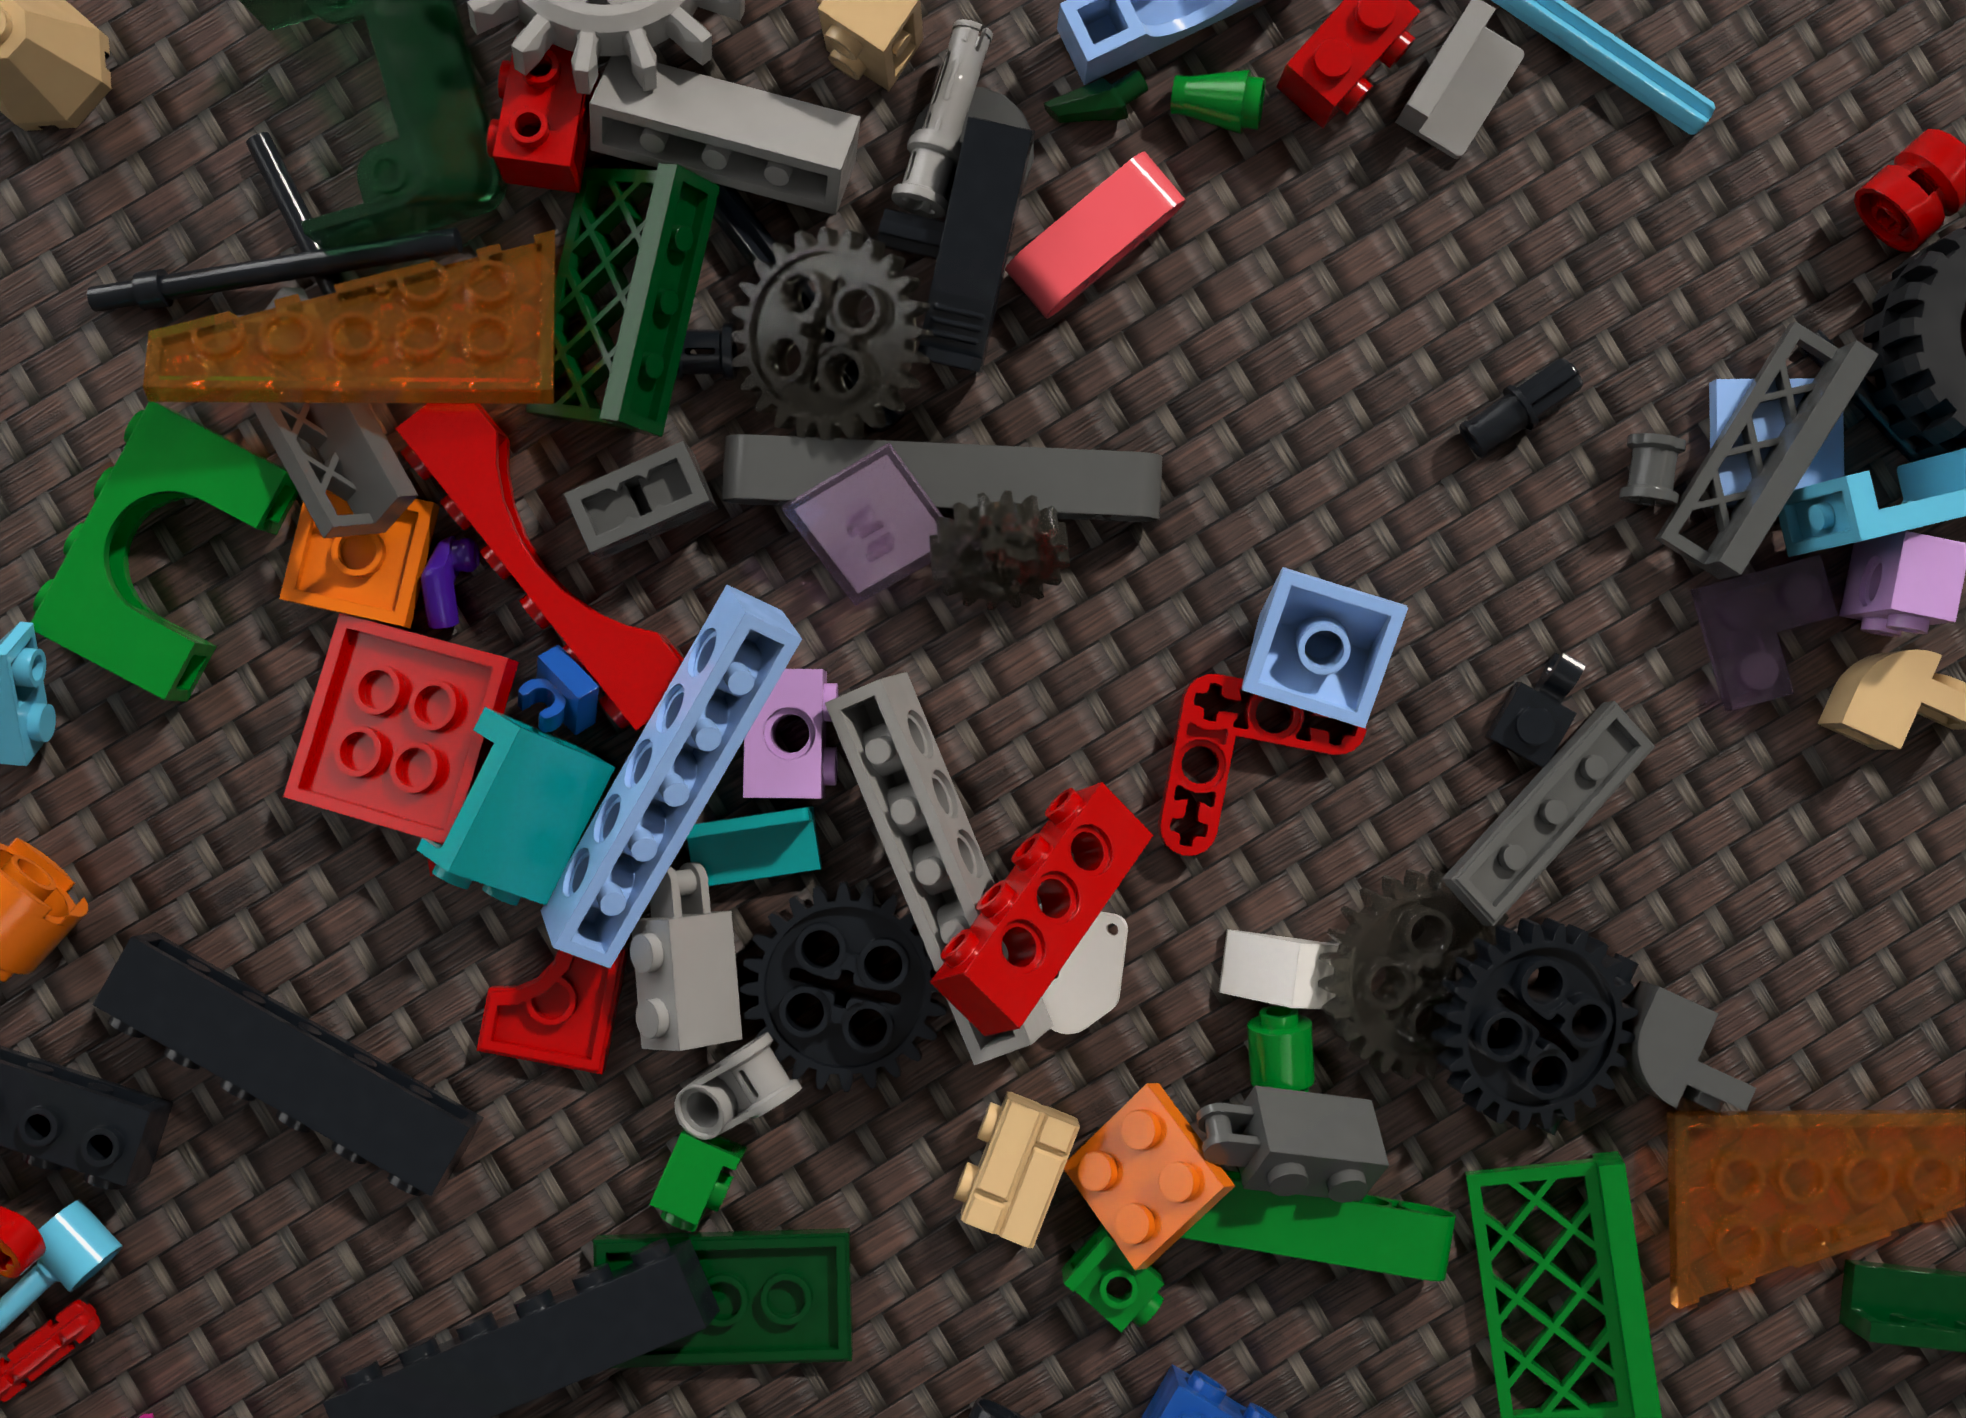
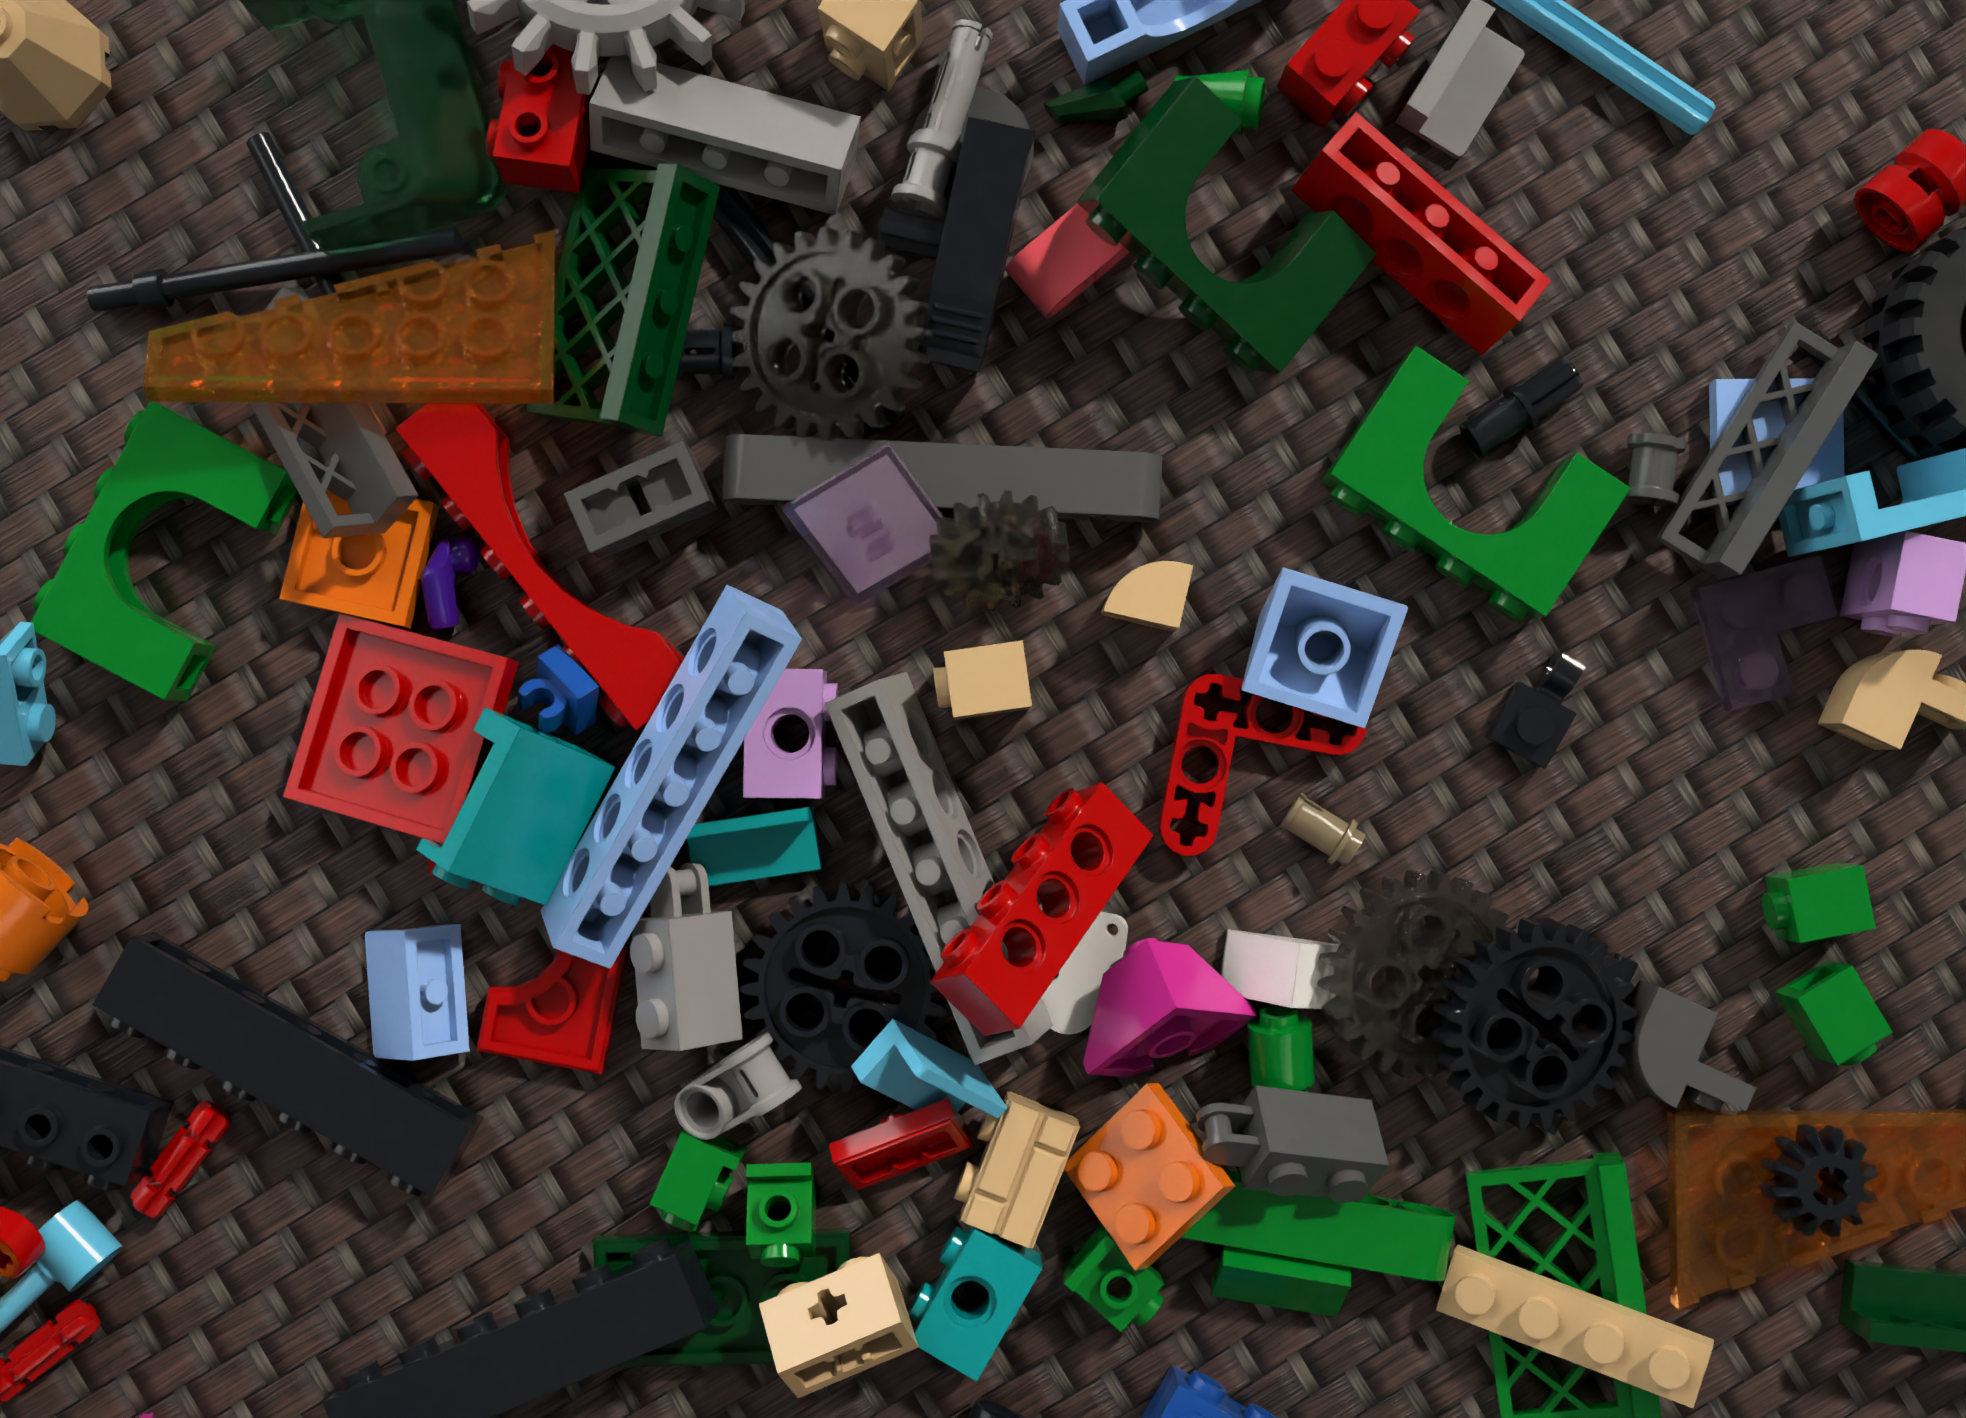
(180, 1159): none -> red axle
(417, 992): none -> light blue panel
(781, 1186): none -> green brick
(819, 1351): none -> tan brick
(901, 1144): none -> red plate
(924, 1072): none -> medium azure panel
(970, 1335): none -> teal brick
(984, 680): none -> tan brick
(1143, 206): none -> dark green arch
(1151, 595): none -> tan brick
(1159, 1005): none -> dark pink slope
(1280, 1281): none -> green tile
(1323, 830): none -> dark tan pin
(1385, 477): none -> green arch
(1422, 234): none -> red brick
(1548, 813): dark grey tile -> none
(1576, 1326): none -> tan plate
(1818, 902): none -> green brick
(1834, 1013): none -> green brick
(1839, 1171): none -> black gear

